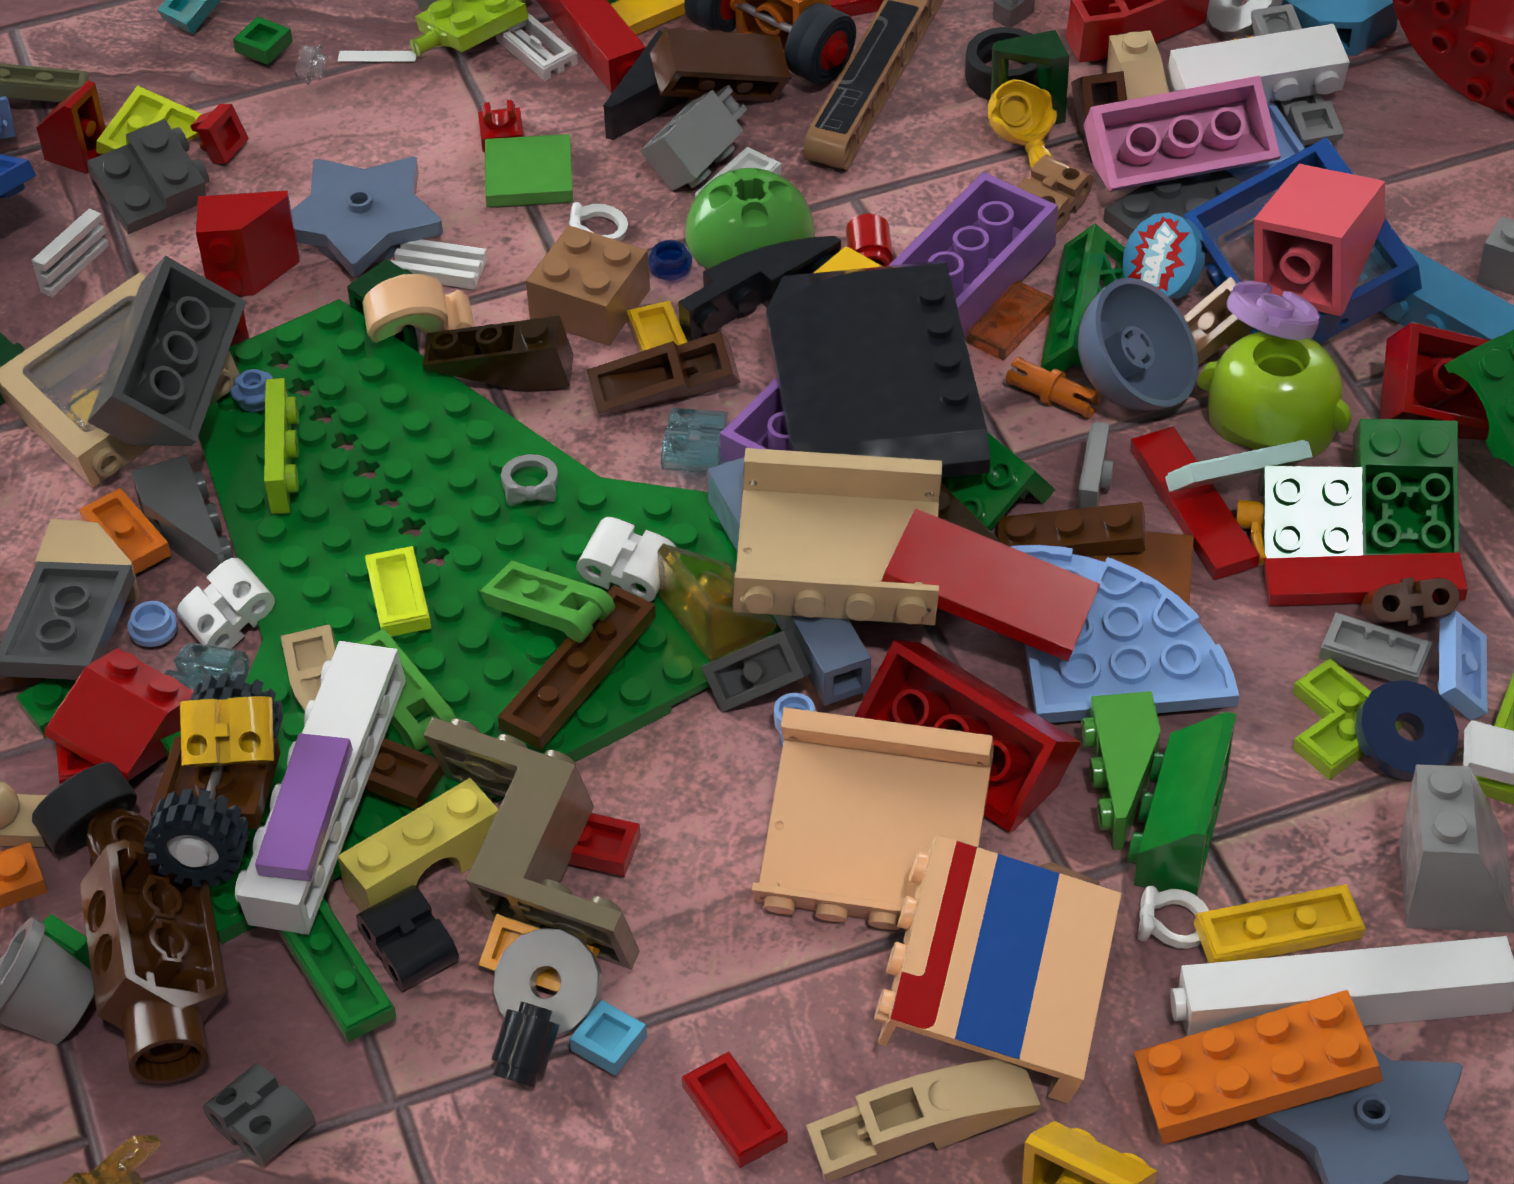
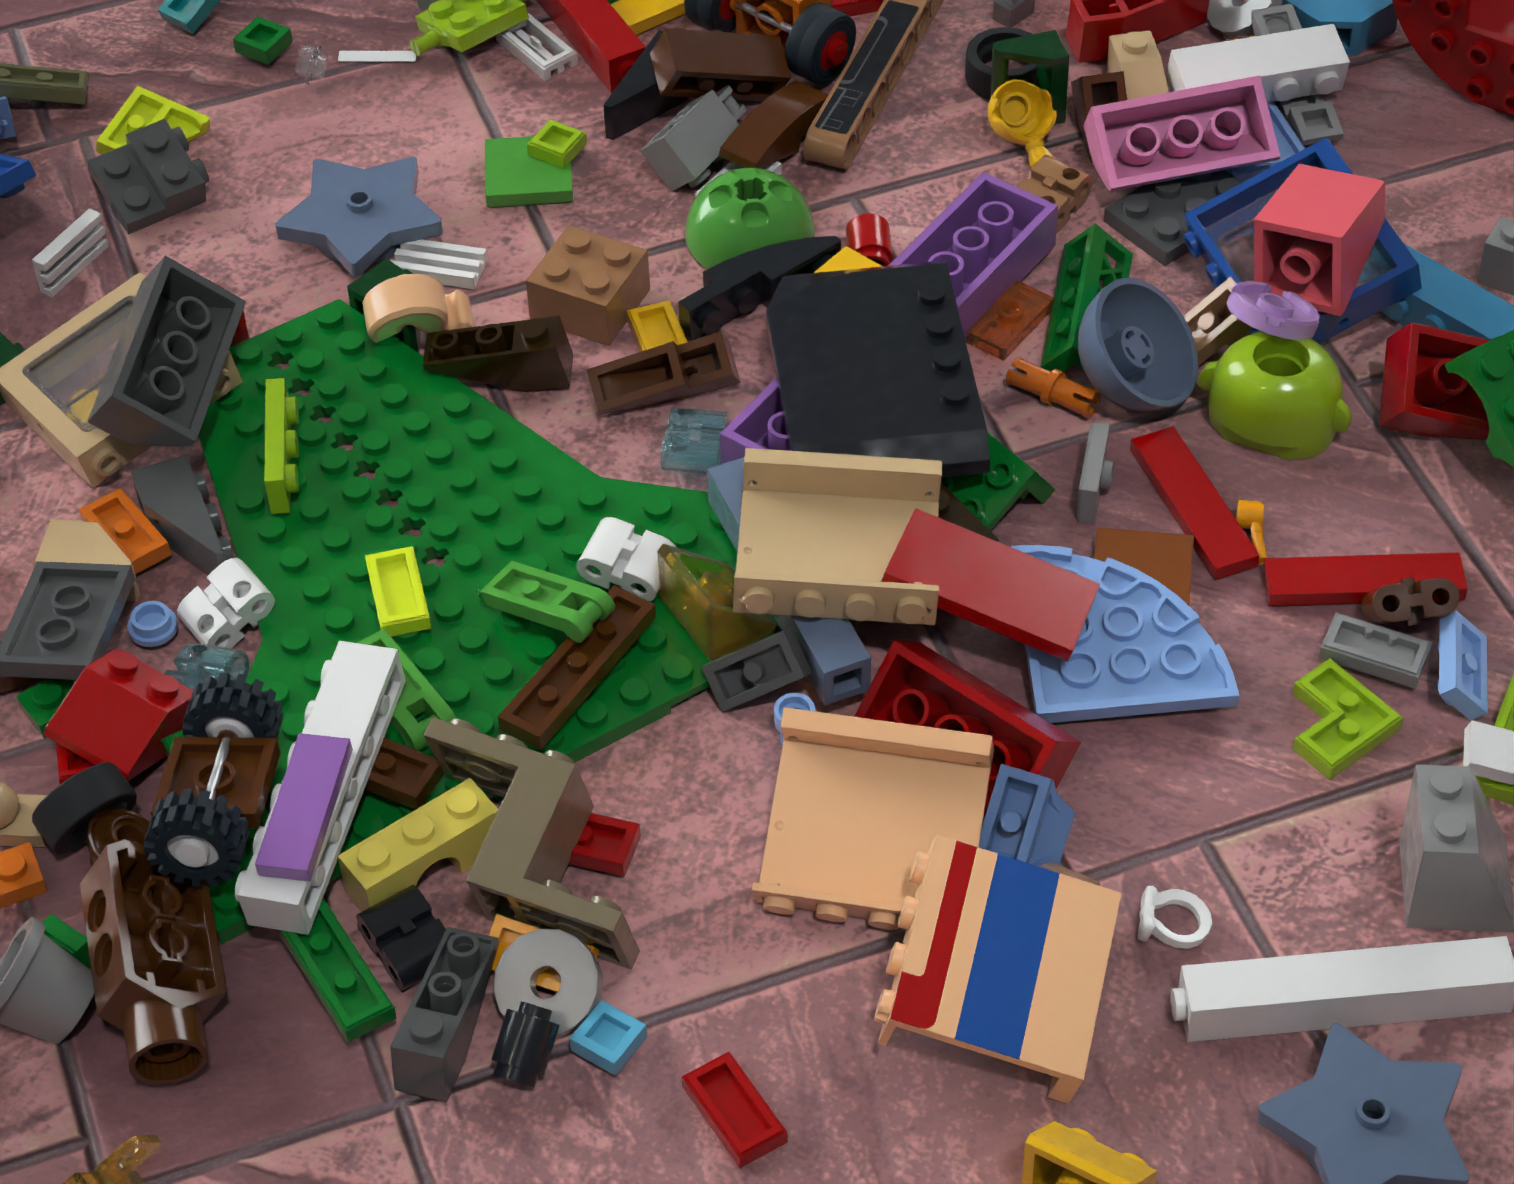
(72, 129): red slope -> none
(220, 133): red tile -> none
(226, 731): yellow piece -> none
(246, 239): red slope -> none
(250, 389): medium blue plate -> none
(259, 1114): dark grey piece -> none
(304, 657): tan plate -> none
(443, 1015): none -> dark grey slope
(500, 122): red tile -> none
(544, 491): light grey piece -> none
(557, 143): none -> lime tile
(581, 213): white piece -> none
(670, 260): clear blue plate -> none
(774, 127): none -> reddish brown slope
(921, 1110): tan slope -> none
(1026, 818): none -> medium blue slope
(1085, 530): reddish brown plate -> none
(1124, 741): bright green slope -> none
(1165, 254): tile -> none
(1184, 806): green slope -> none
(1237, 465): light aqua tile -> none
(1257, 1066): orange plate -> none
(1280, 925): yellow tile -> none
(1311, 511): bracket -> none
(1408, 485): green slope -> none
(1419, 707): dark blue tile -> none

